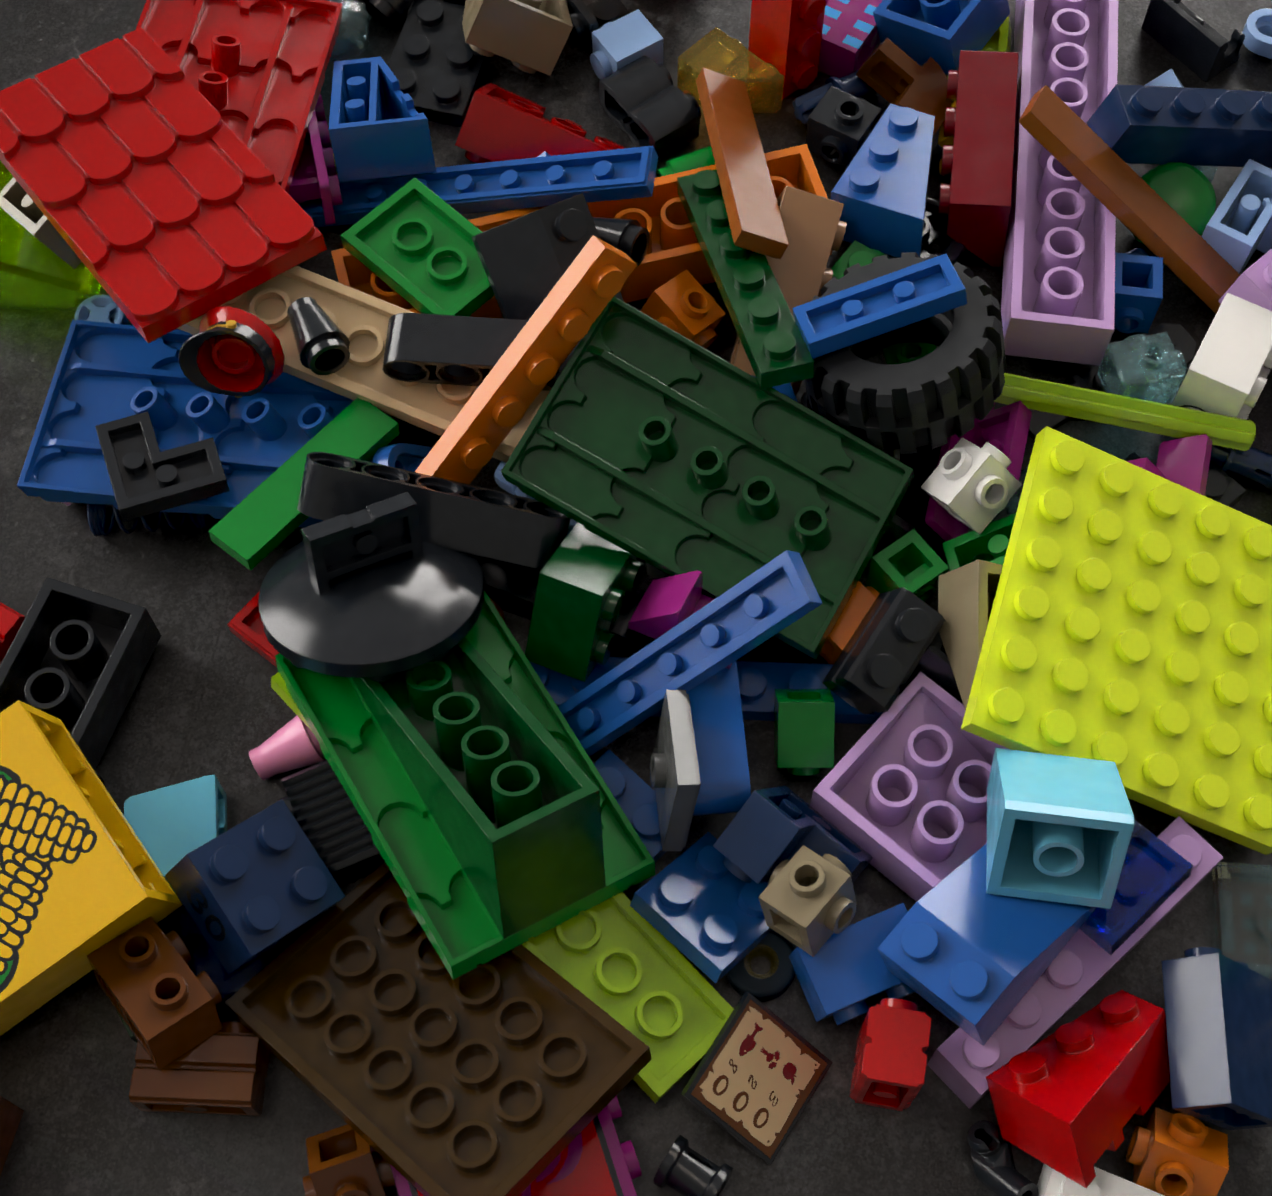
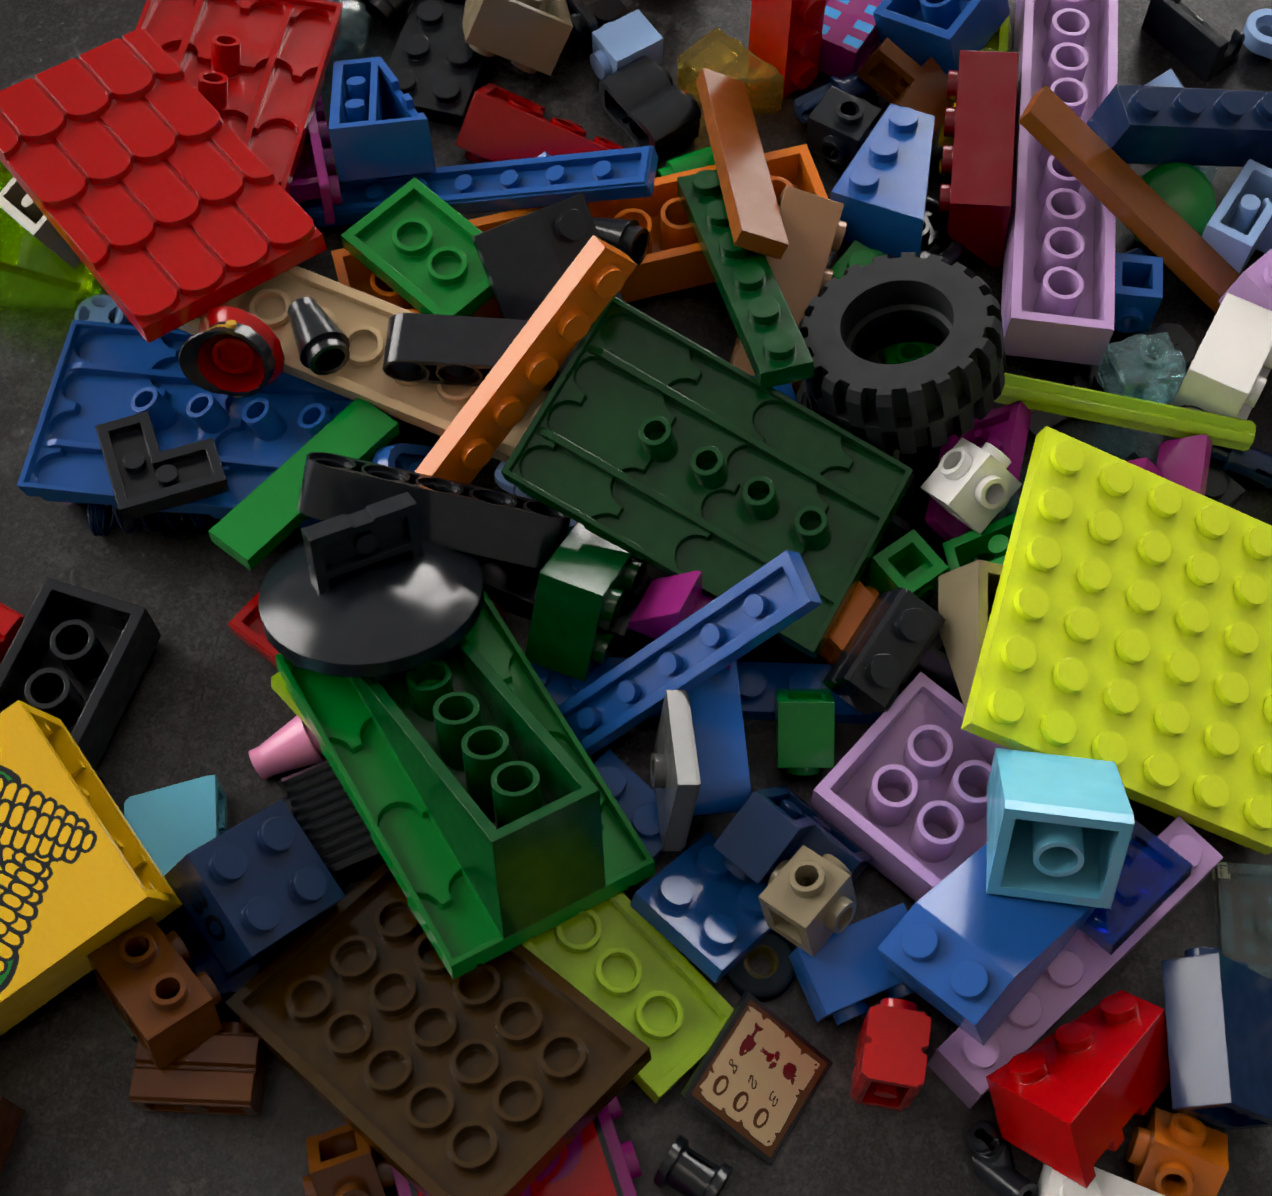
(686, 309): orange brick -> none
(880, 305): blue plate -> none

